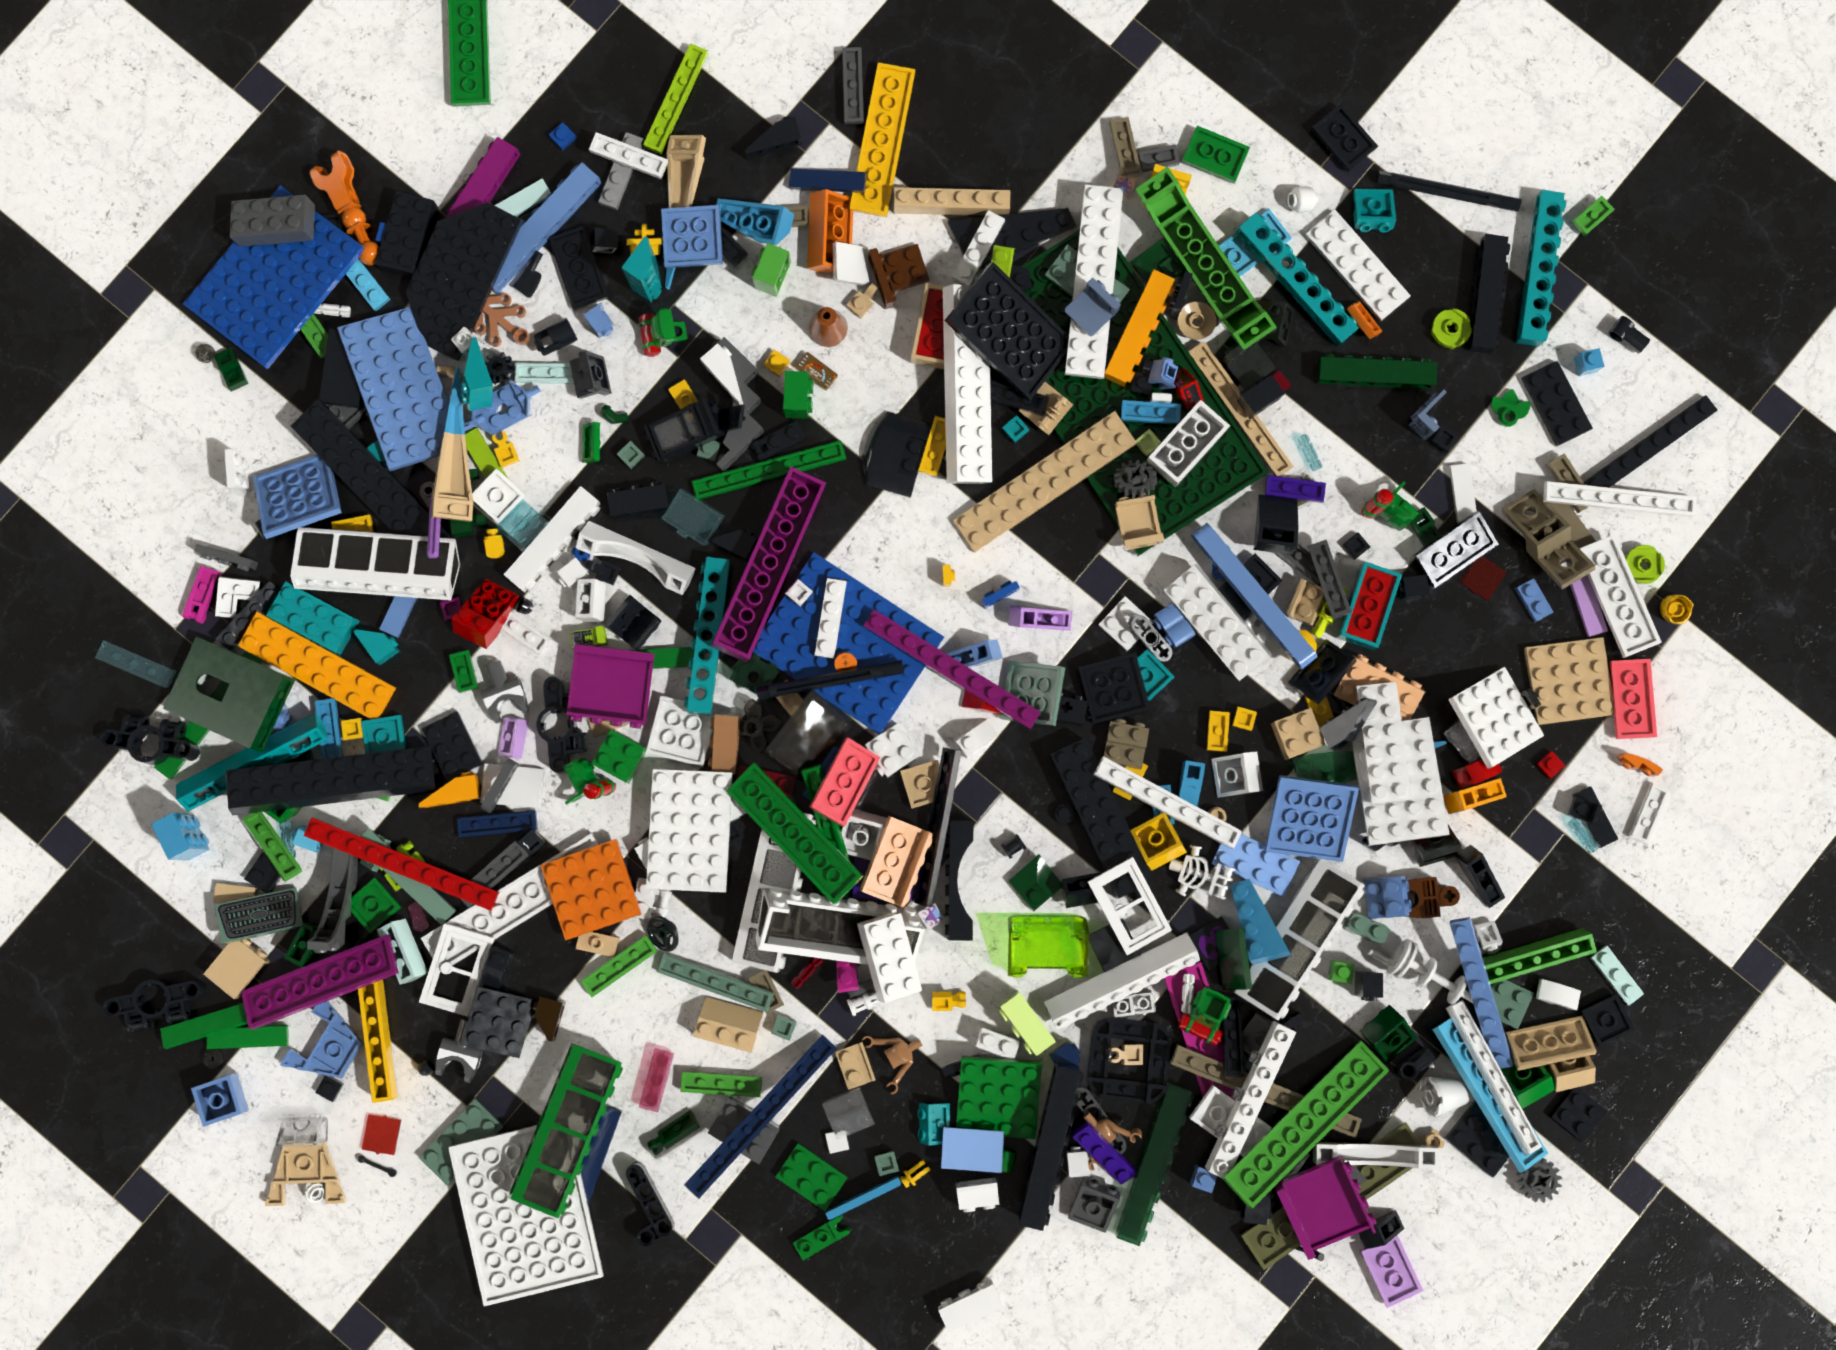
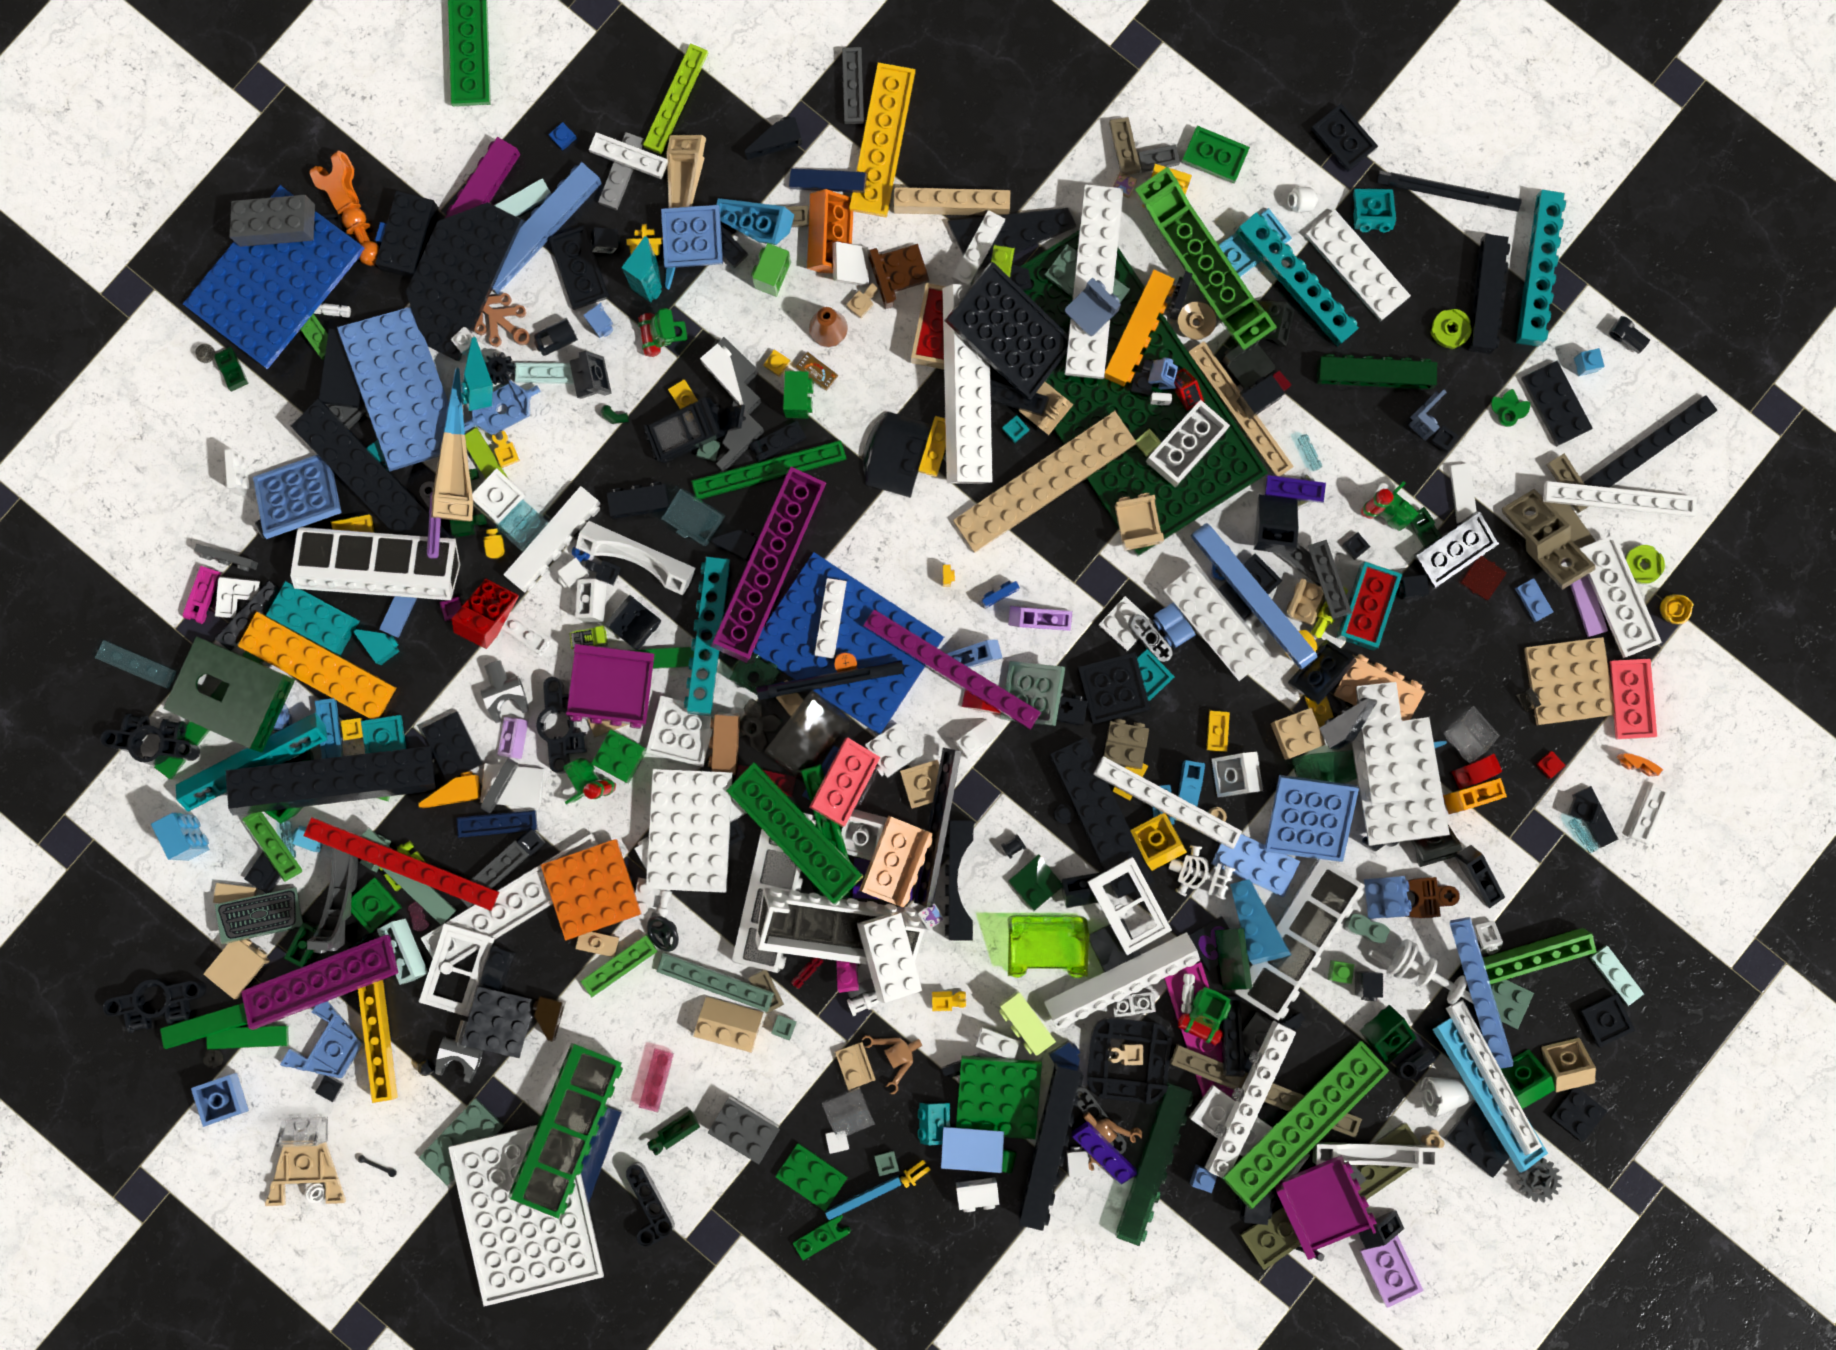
(367, 285): medium azure plate -> none
(381, 1134): clear red piece -> none
(447, 370): tan arm -> none
(464, 671): green plate -> none
(524, 606): black hinge -> none
(530, 279): black piece -> none
(591, 443): green plate -> none
(630, 455): sand green plate -> none
(721, 1084): bright green plate -> none
(760, 1117): dark blue plate -> none
(799, 592): white tile -> none
(970, 1305): white brick -> none
(1094, 1204): dark grey plate -> none
(1135, 479): dark grey gear -> none
(1150, 412): dark azure plate -> none
(1158, 258): dark green plate -> none
(1244, 719): yellow plate -> none
(1364, 320): orange plate -> none
(1496, 717): white plate -> none
(1550, 1043): tan tile -> none
(1558, 994): white slope -> none
(1593, 215): bright green plate -> none

